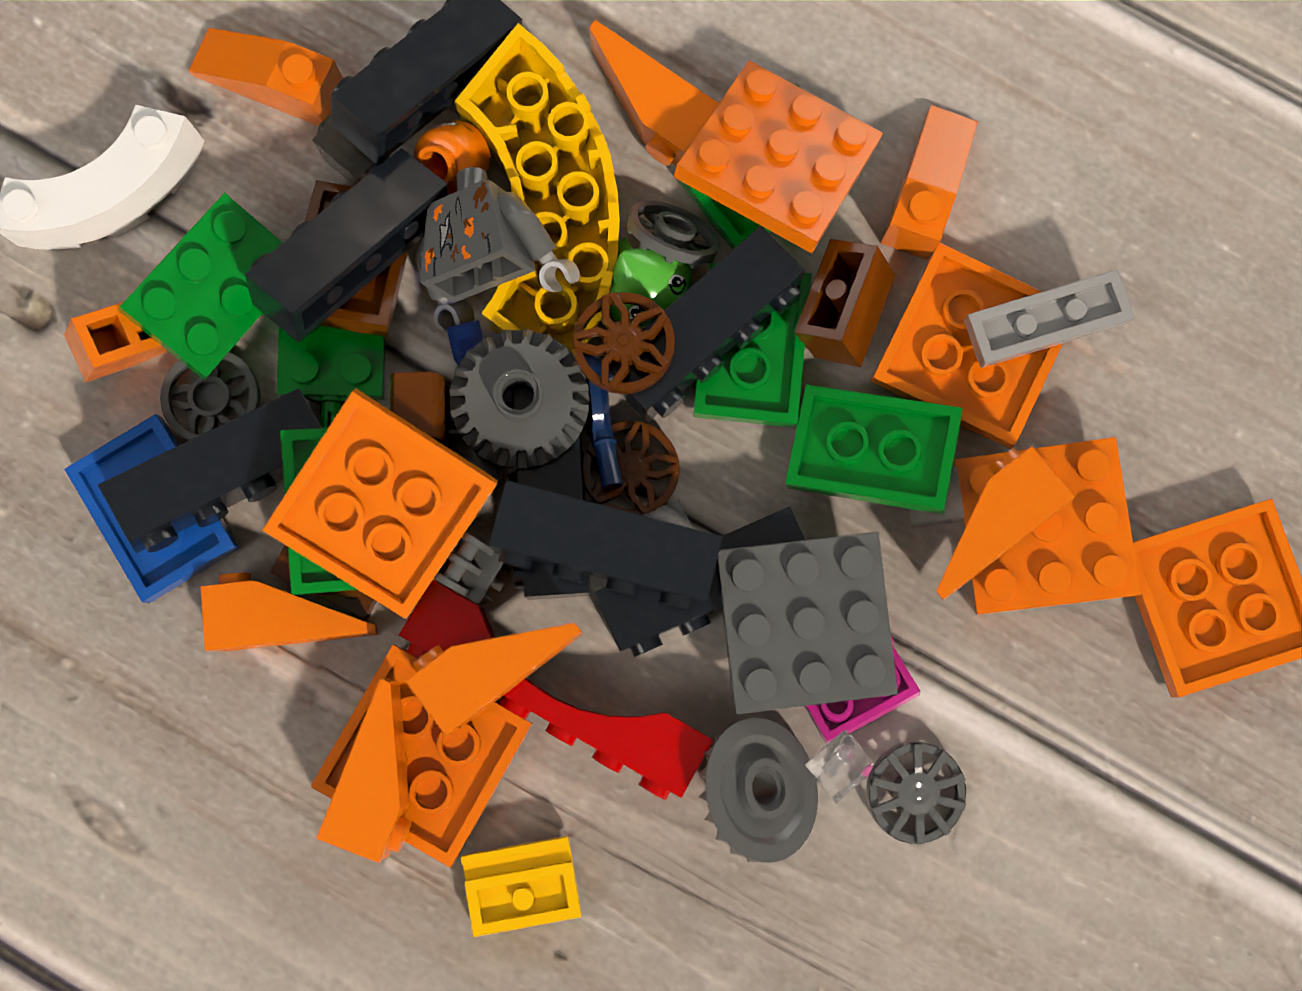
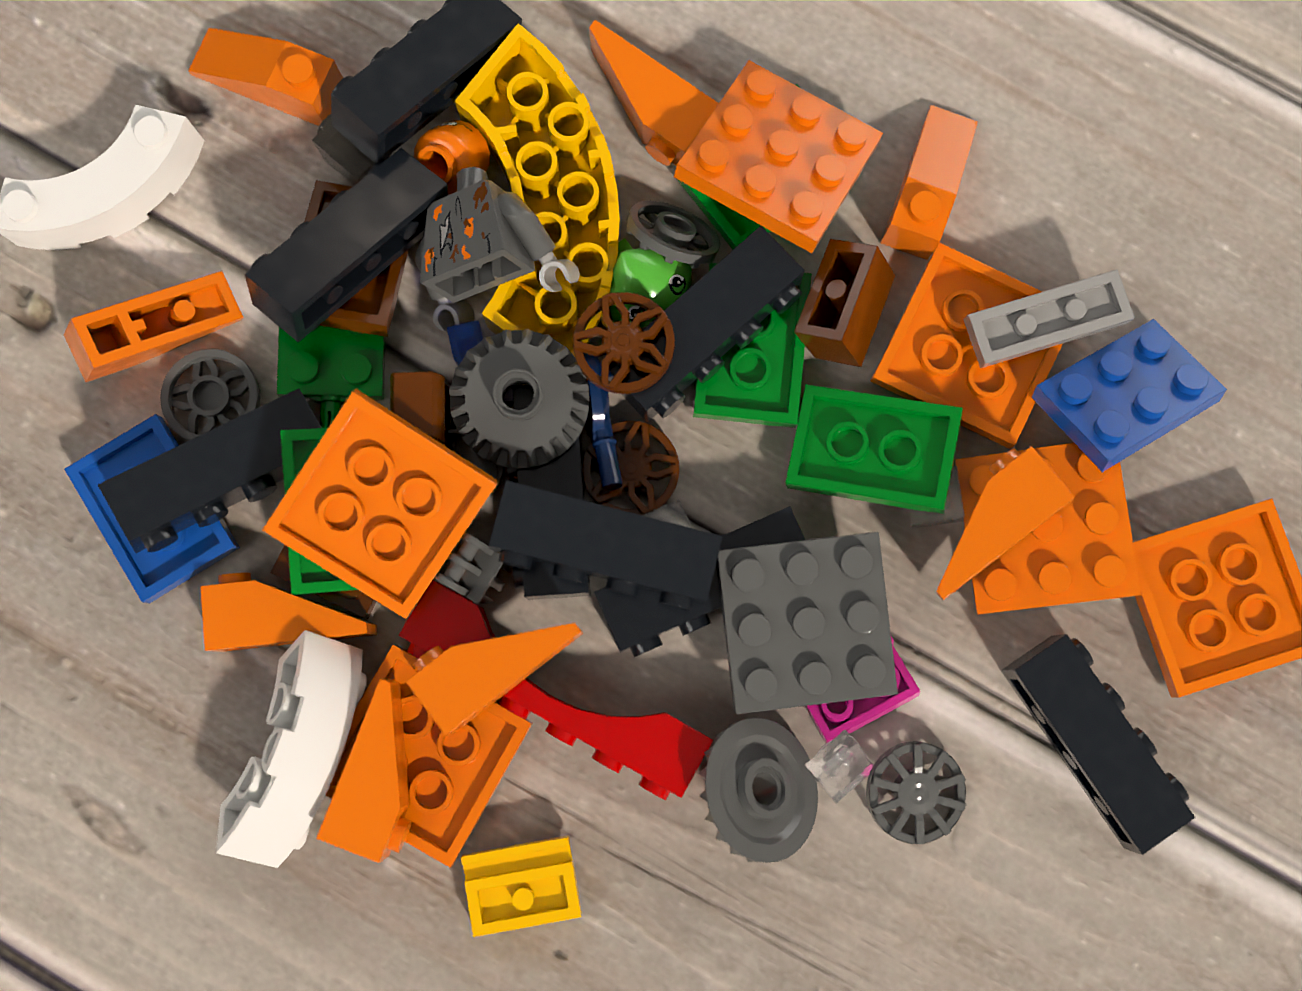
(199, 293): green plate -> none
(312, 718): none -> white brick
(1099, 743): none -> black brick
(1128, 394): none -> blue plate

